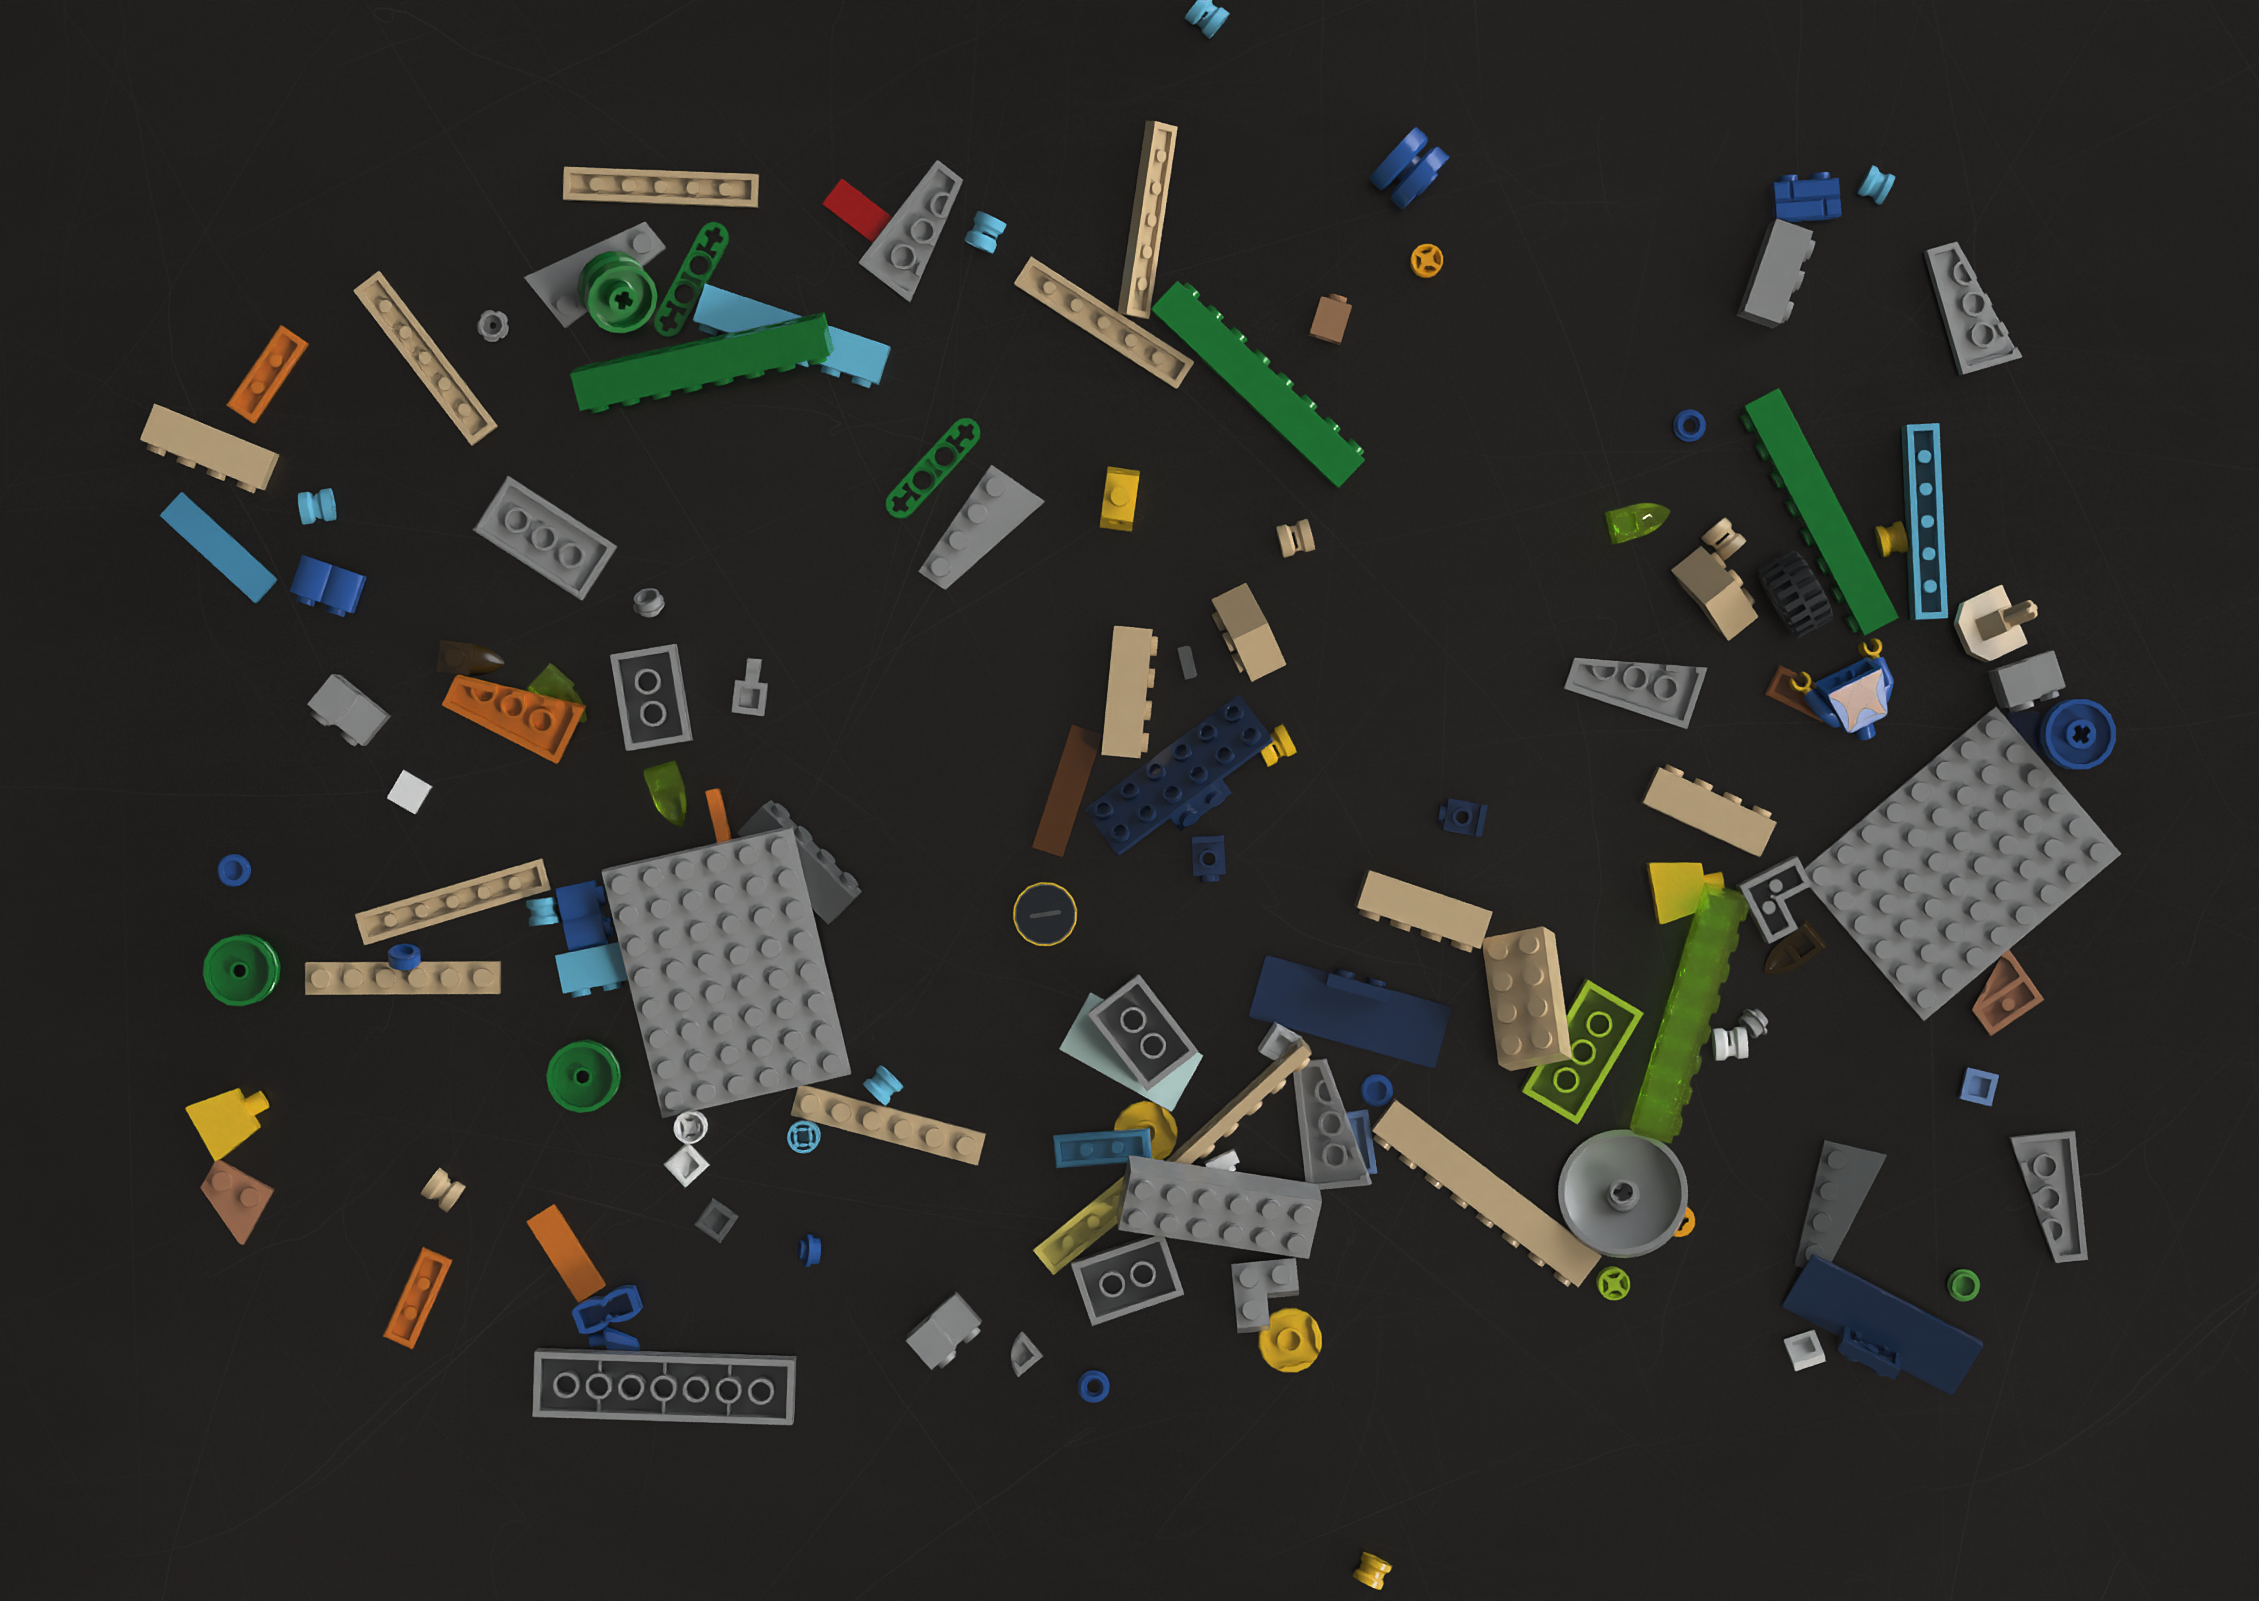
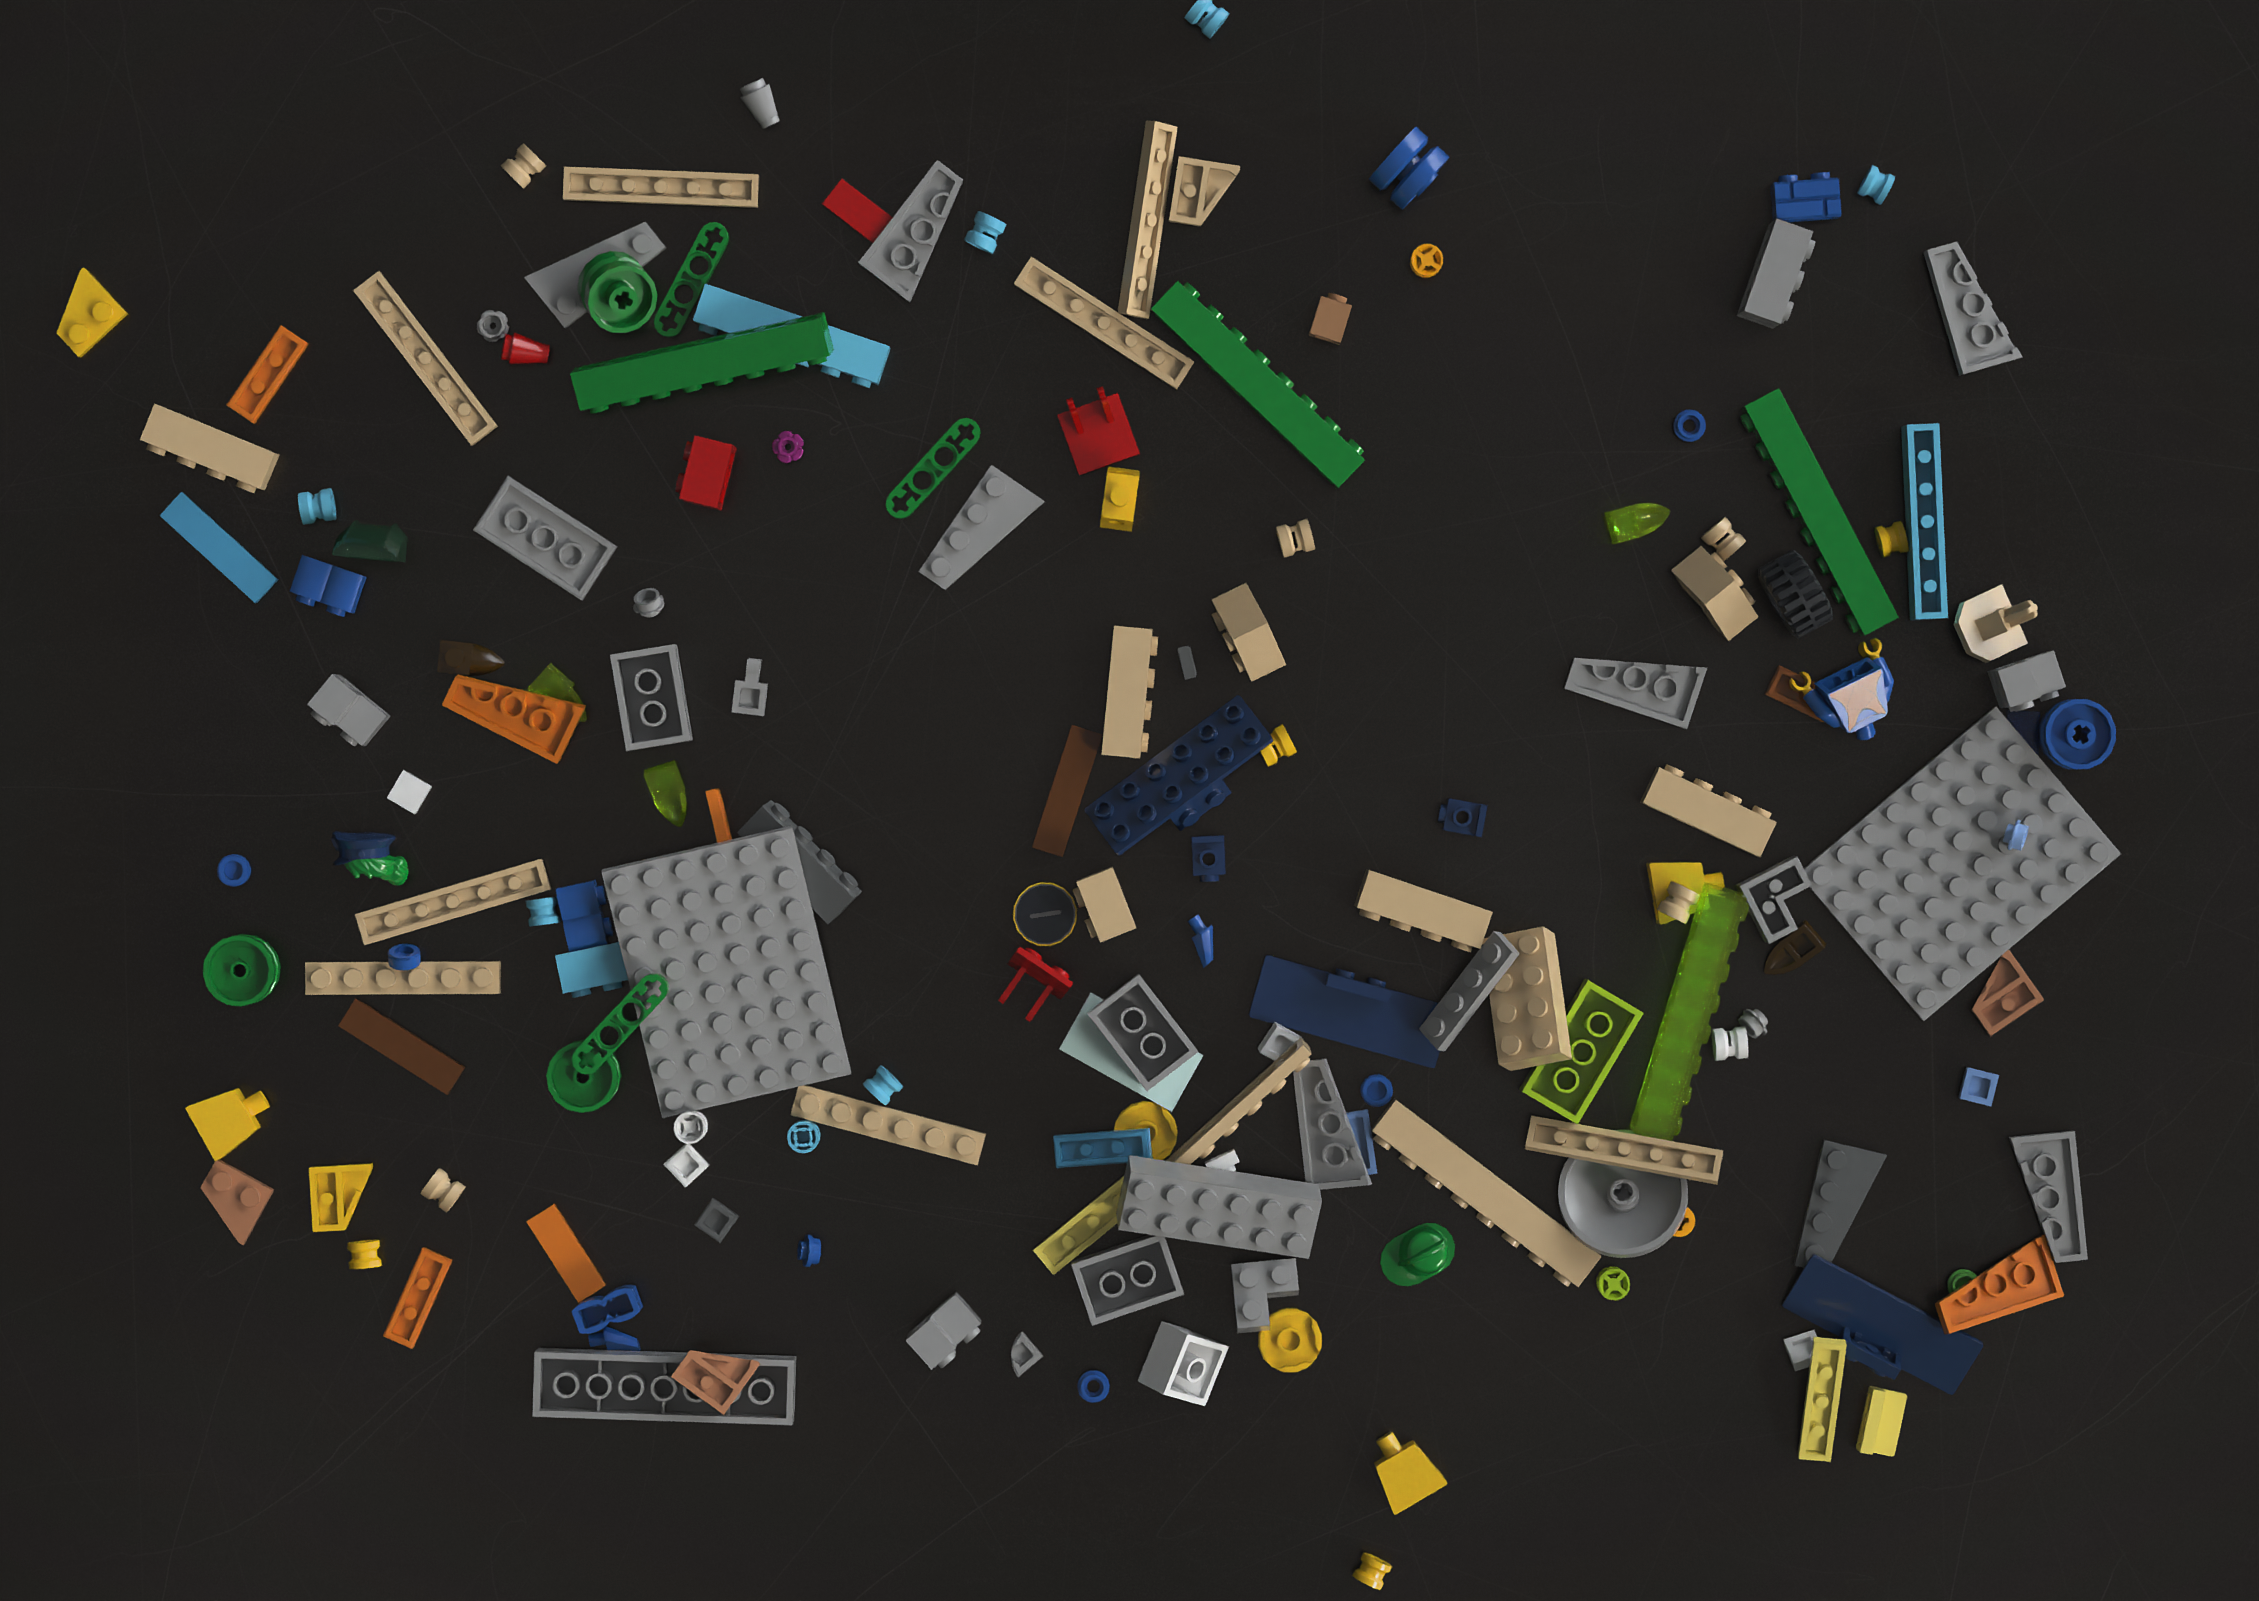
(88, 314): none -> yellow wing
(336, 1194): none -> yellow wing
(364, 1254): none -> yellow wheel
(369, 855): none -> piece
(371, 542): none -> clear green slope
(401, 1046): none -> reddish brown tile
(520, 350): none -> red cone
(524, 164): none -> tan wheel
(623, 1026): none -> green beam
(706, 472): none -> red brick
(714, 1377): none -> nougat wing
(760, 102): none -> light grey cone
(796, 450): none -> magenta plate
(1053, 978): none -> red plate
(1098, 433): none -> red plate
(1105, 905): none -> tan brick
(1183, 1364): none -> white slope
(1198, 189): none -> tan wing
(1203, 939): none -> blue bar
(1406, 1473): none -> yellow torso
(1417, 1254): none -> green piece
(1469, 991): none -> light grey plate
(1624, 1150): none -> tan plate
(1678, 902): none -> tan wheel
(1822, 1399): none -> light yellow plate
(1881, 1421): none -> light yellow panel
(2005, 1288): none -> orange wing
(2016, 835): none -> light blue plate

